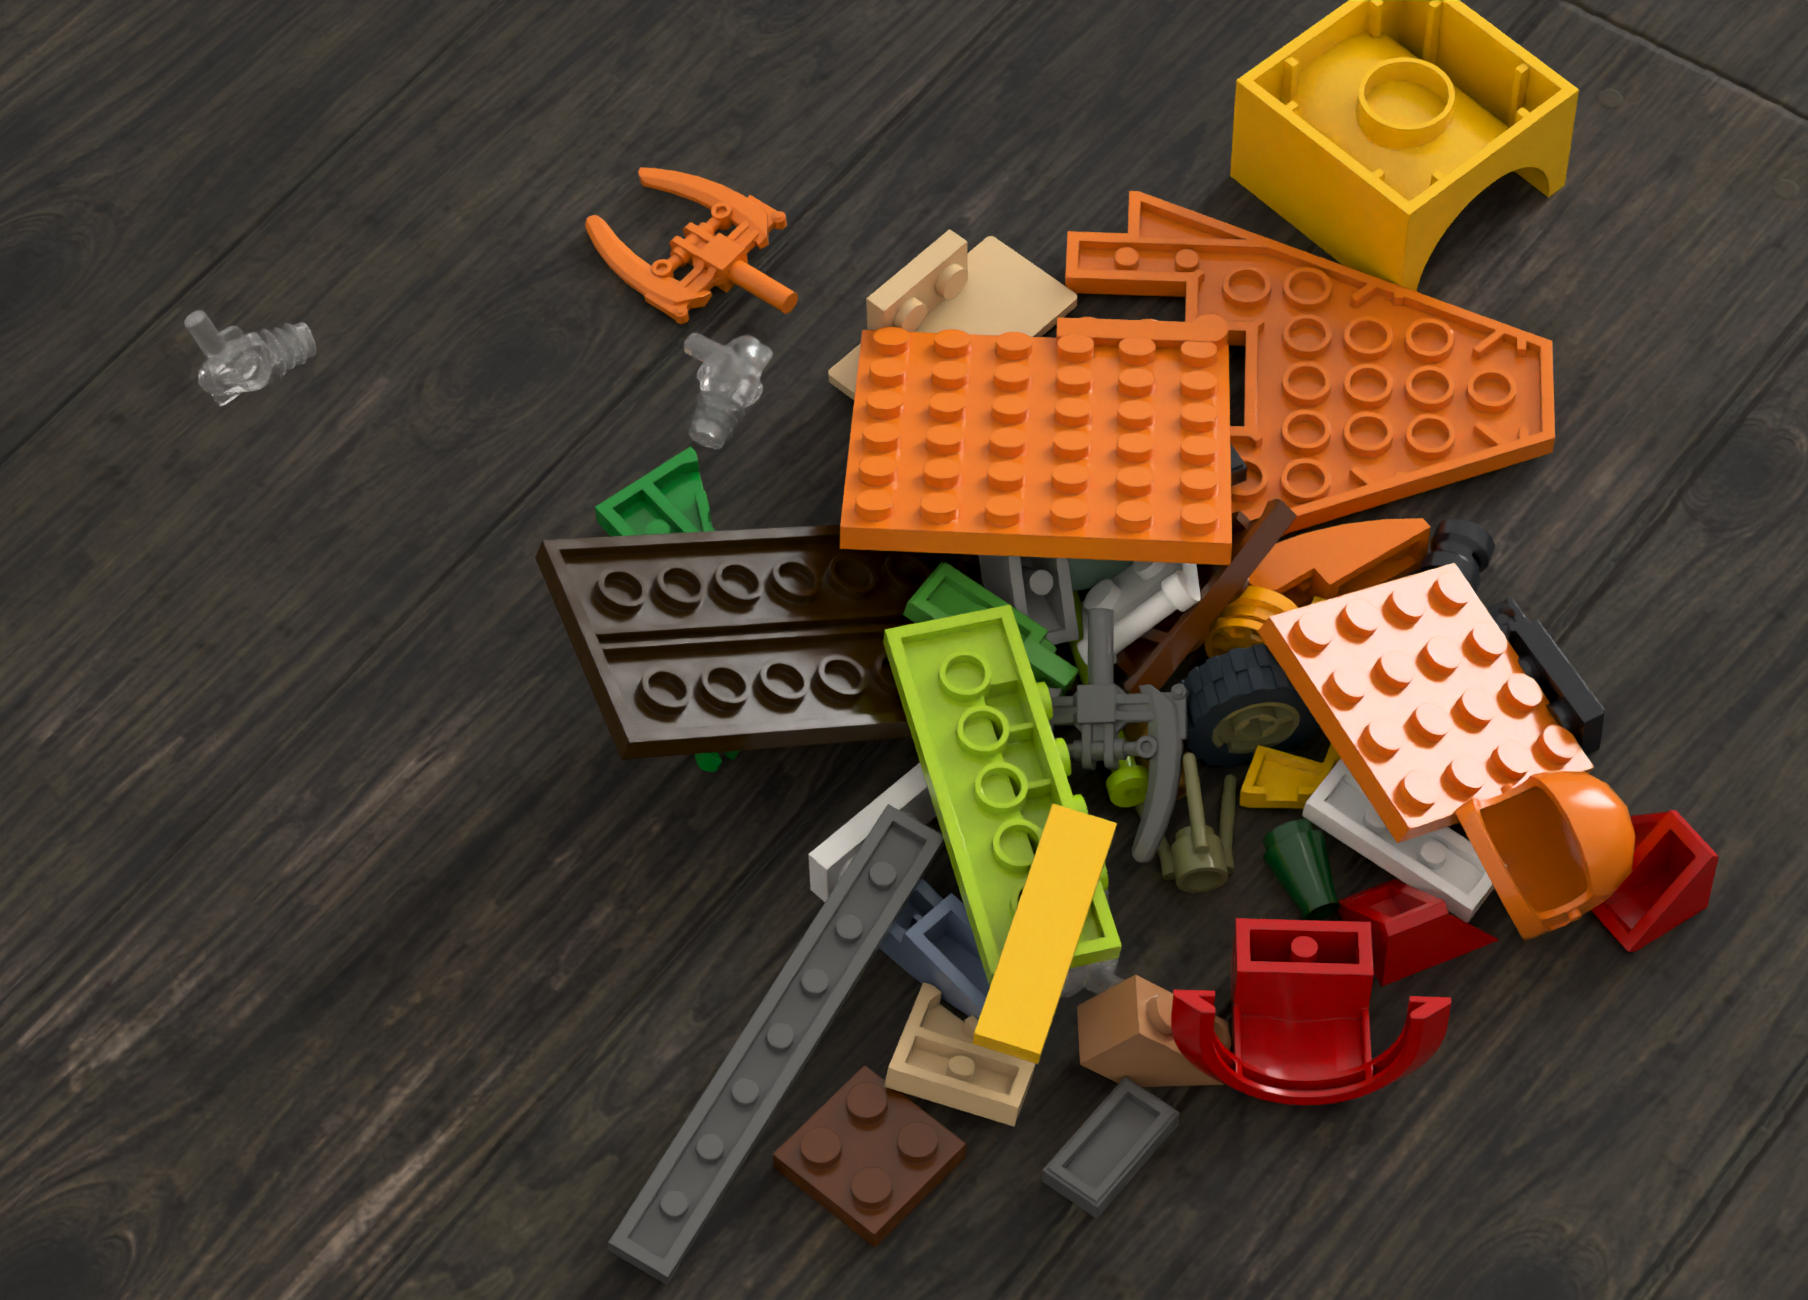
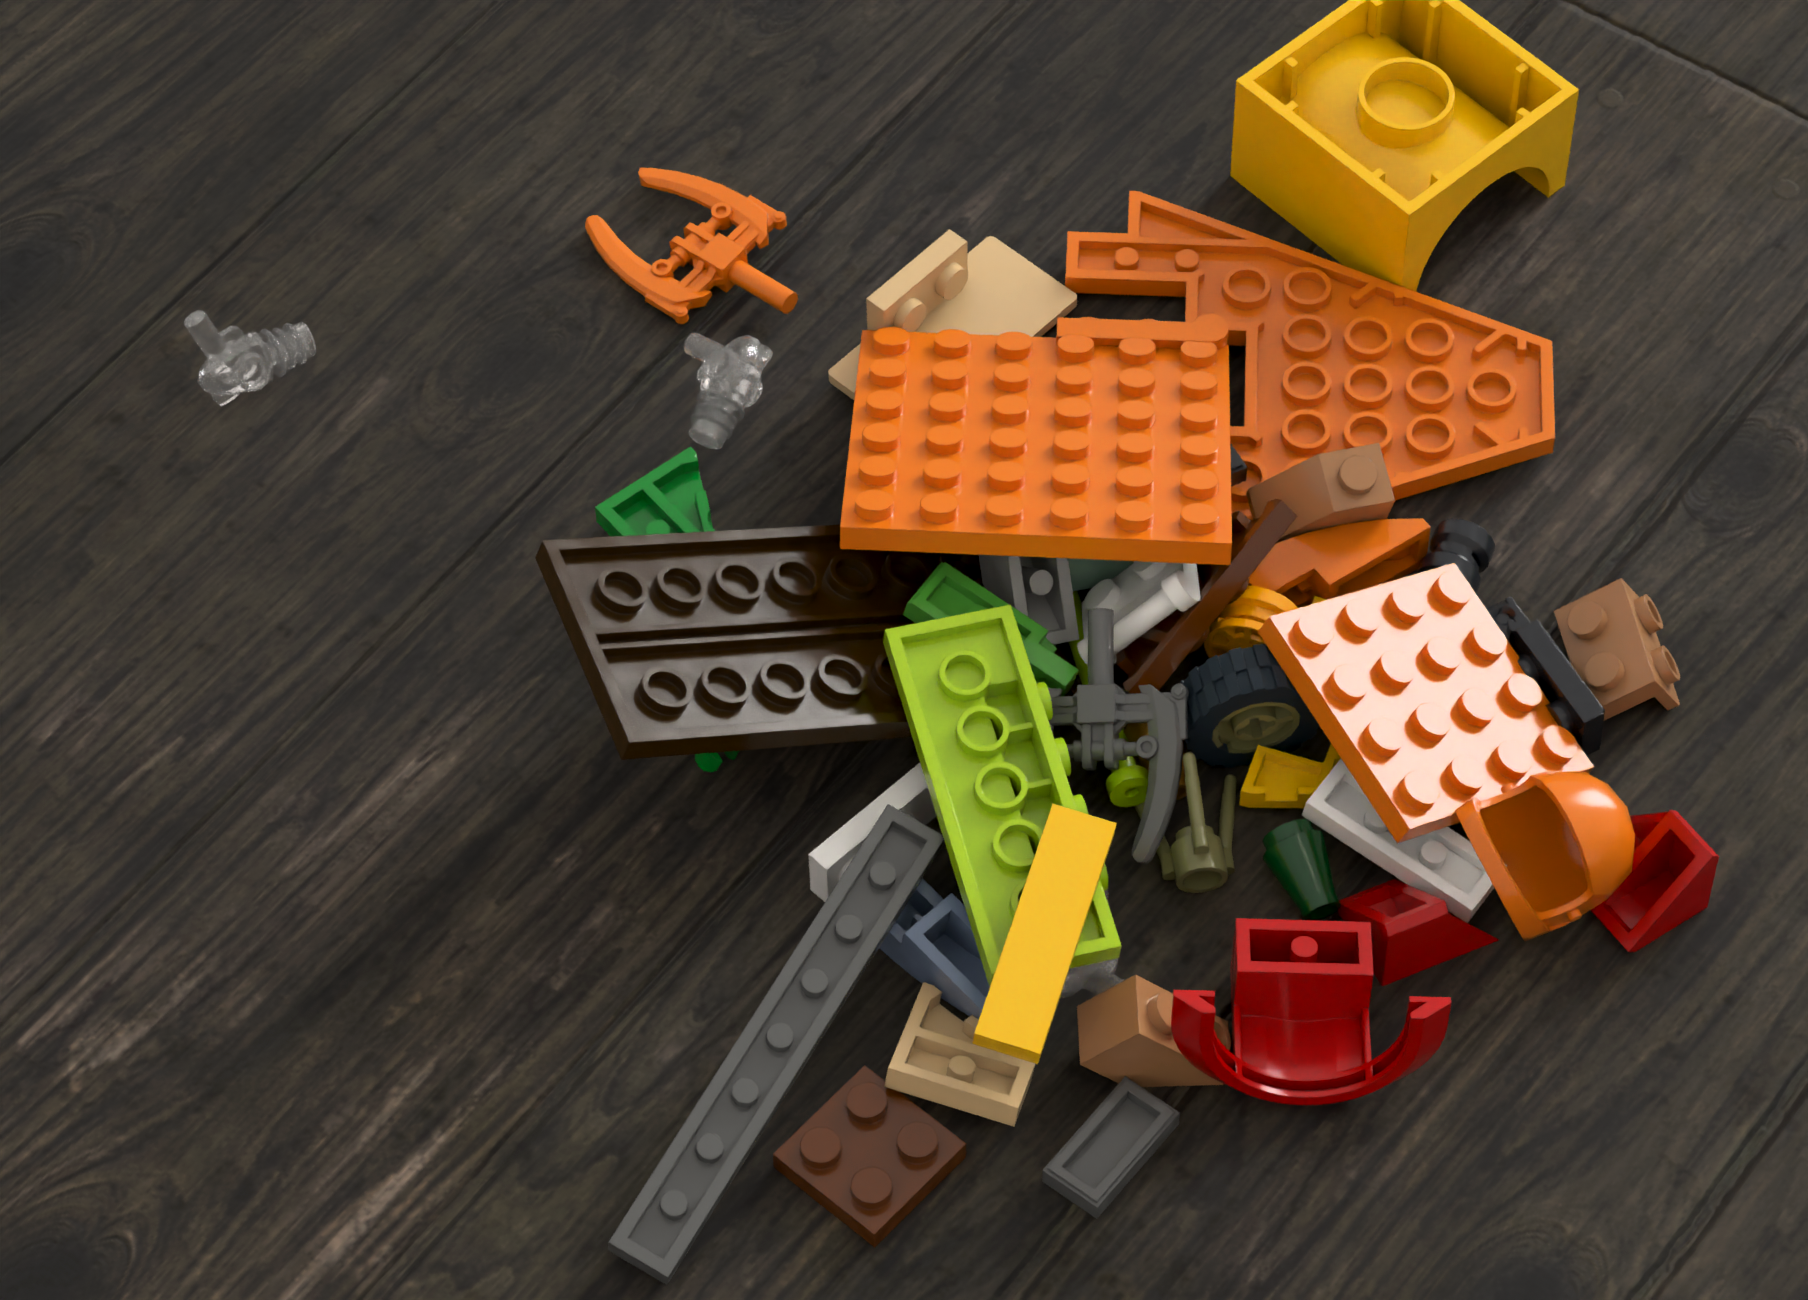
(1329, 490): none -> medium nougat slope
(1617, 648): none -> medium nougat bracket

